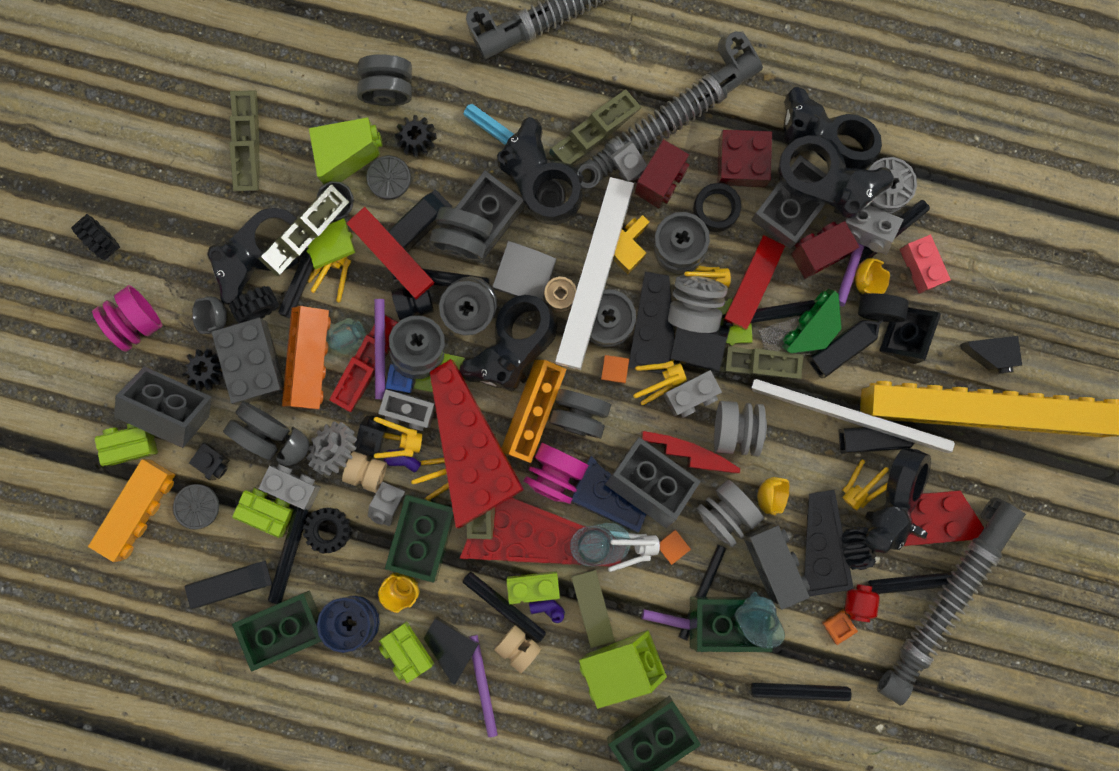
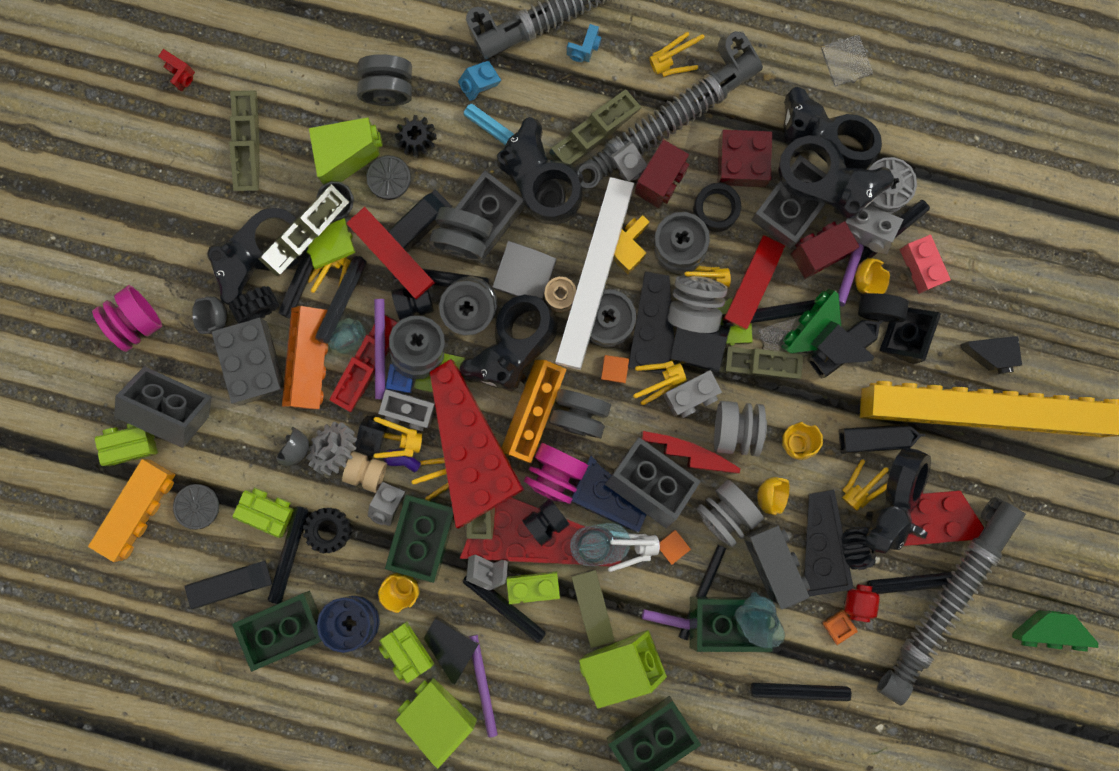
(95, 237): black tyre -> none
(182, 72): none -> red bracket
(203, 379): black gear -> none
(210, 462): black bracket -> none
(256, 430): dark grey wheel -> none
(290, 487): light grey brick -> none
(340, 300): none -> black axle
(435, 721): none -> lime slope
(478, 79): none -> dark azure bracket
(485, 573): none -> light grey bracket
(517, 649): tan wheel -> none
(545, 522): none -> black wheel
(550, 608): dark purple arm -> none
(584, 52): none -> dark azure bracket
(662, 59): none -> yellow plant
(802, 441): none -> yellow hair
(839, 346): none -> black slope
(846, 60): none -> clear piece
(853, 416): white tile -> none
(1055, 630): none -> green slope

